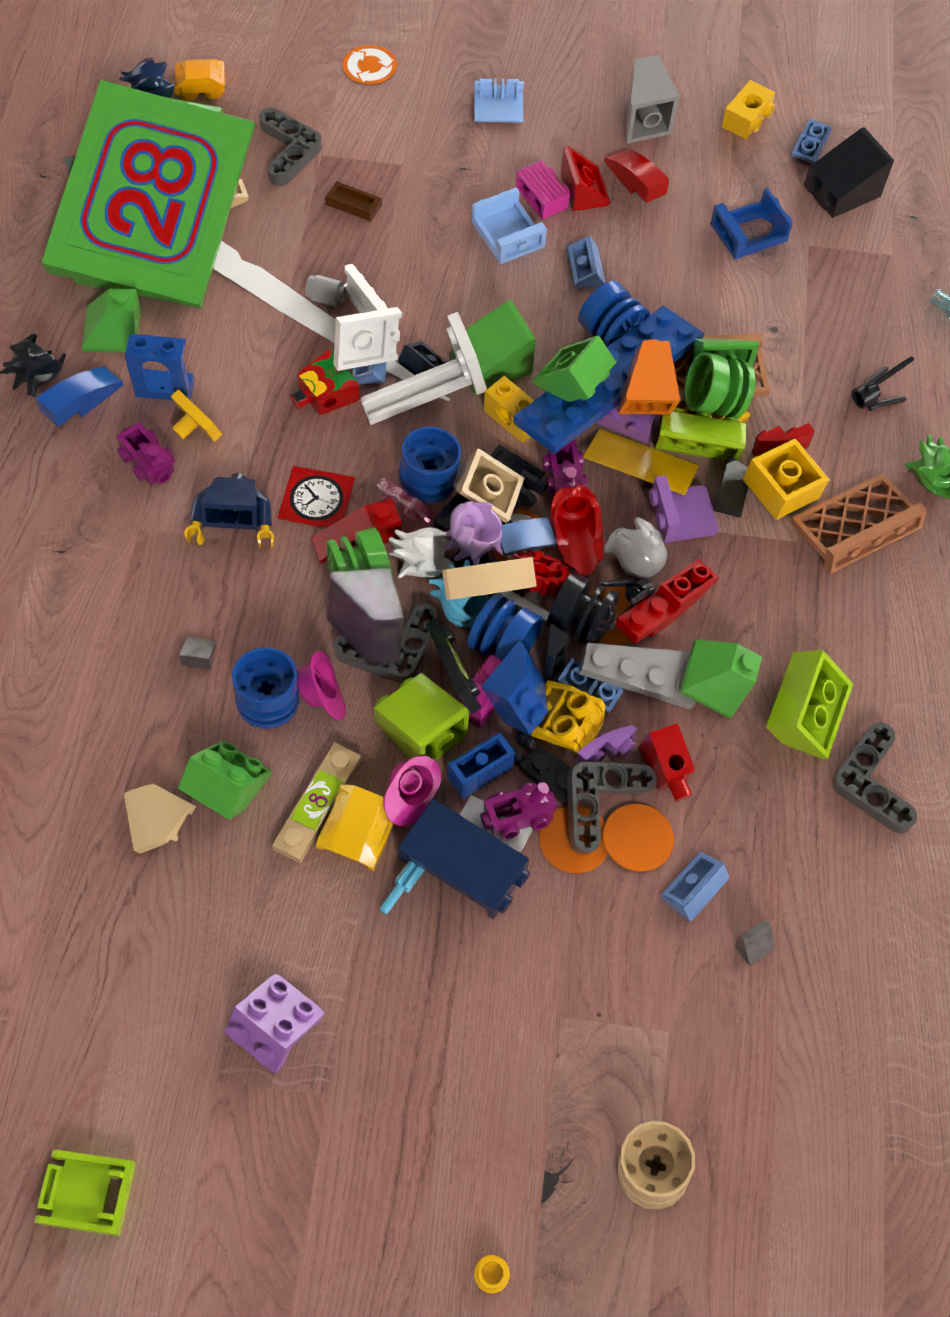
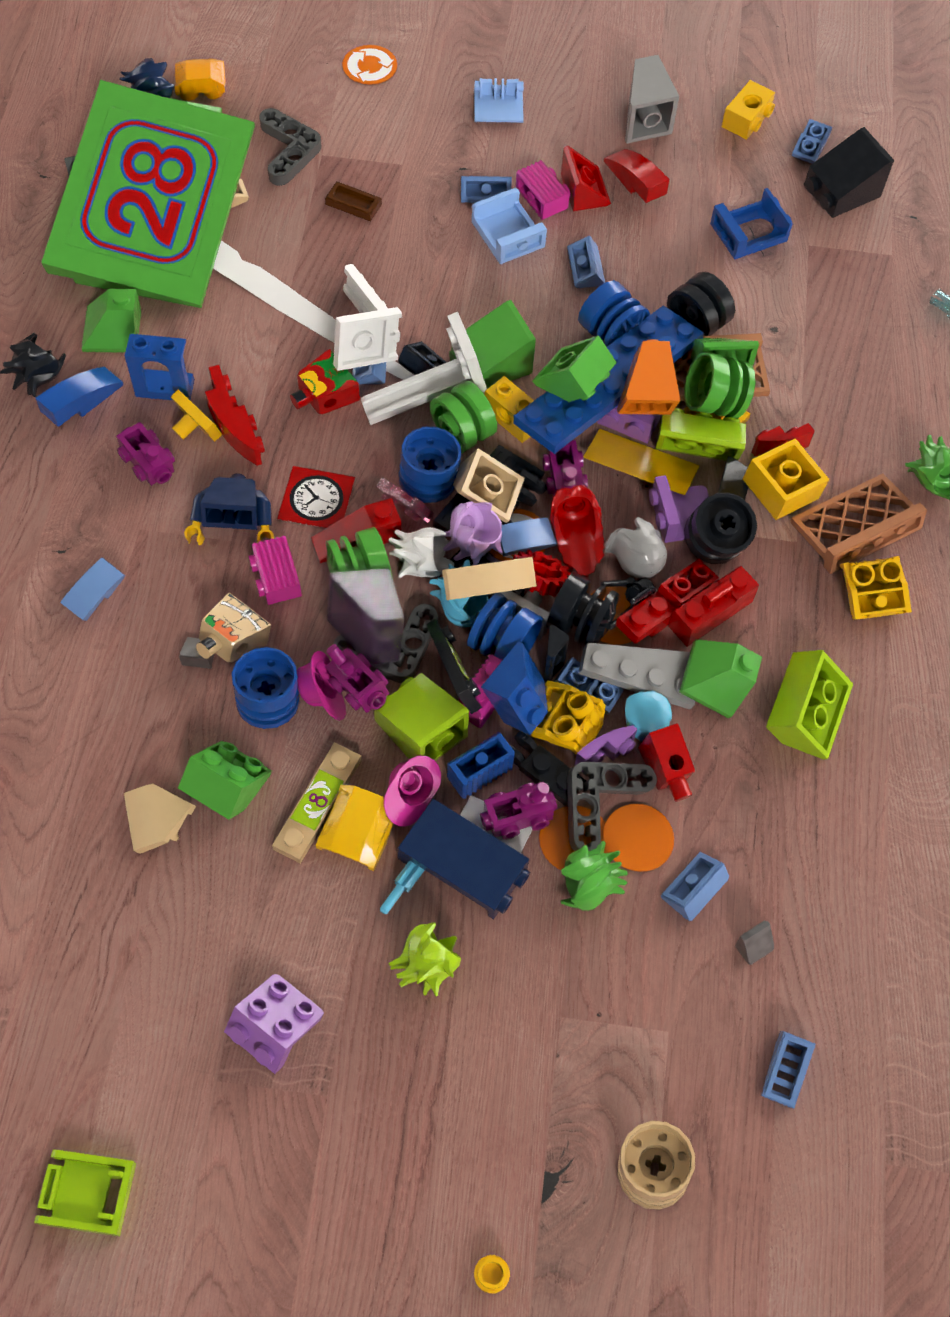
(92, 588): none -> medium blue slope
(232, 419): none -> red slope
(232, 630): none -> tan torso
(276, 570): none -> dark pink brick
(325, 290): light grey brick -> none
(354, 676): none -> magenta brick
(426, 959): none -> lime hair
(464, 414): none -> bright green wheel
(483, 187): none -> medium blue slope
(592, 877): none -> bright green hair
(647, 712): none -> medium azure hair
(703, 302): none -> black wheel
(713, 606): none -> red piece
(720, 528): none -> black wheel
(799, 1074): none -> medium blue slope
(860, 776): dark grey beam -> none
(868, 393): black plant -> none
(876, 588): none -> yellow slope

